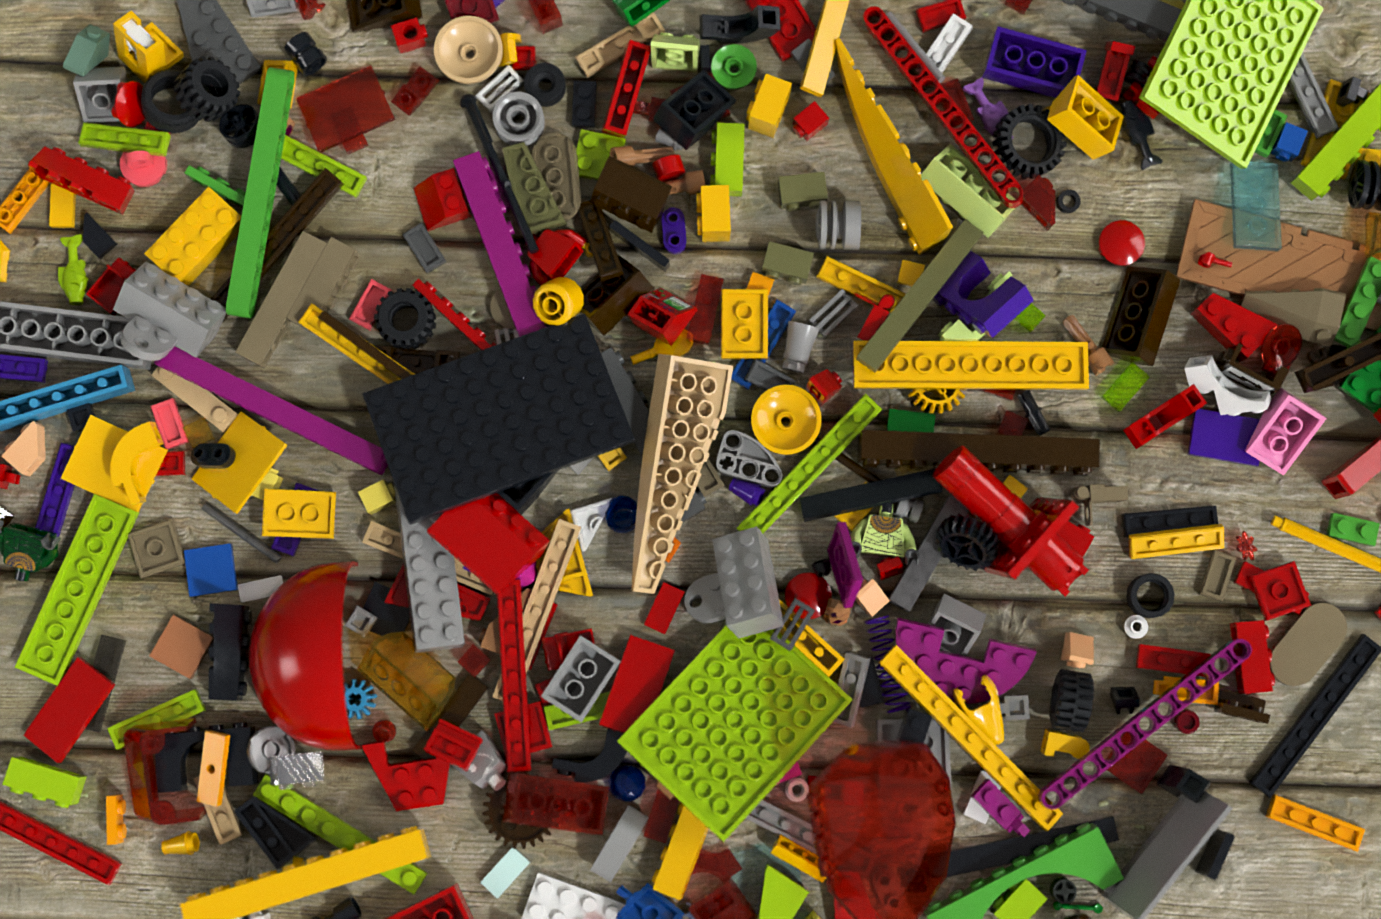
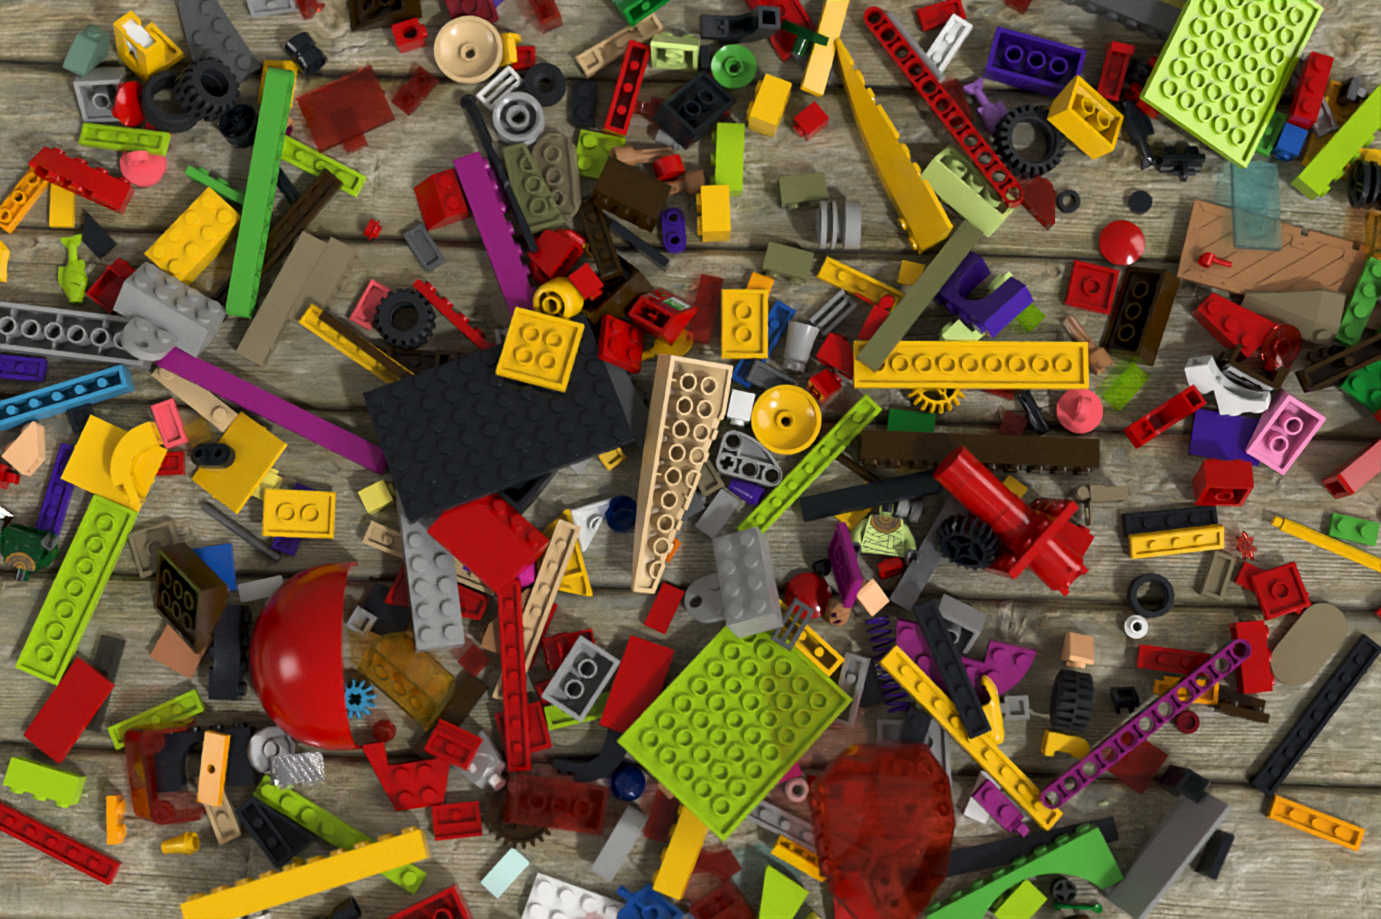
(188, 594): none -> dark brown slope
(372, 229): none -> red plate
(457, 820): none -> red plate
(540, 349): none -> yellow plate
(587, 282): none -> red slope
(621, 344): none -> red plate
(717, 514): none -> light grey tile
(740, 407): none -> white brick
(803, 36): none -> dark green tile
(837, 355): none -> red slope
(951, 668): none -> black tile
(1079, 411): none -> coral tile
(1091, 287): none -> red tile
(1140, 202): none -> black tile
(1181, 164): none -> black hips
(1223, 482): none -> red brick
(1310, 90): none -> red brick

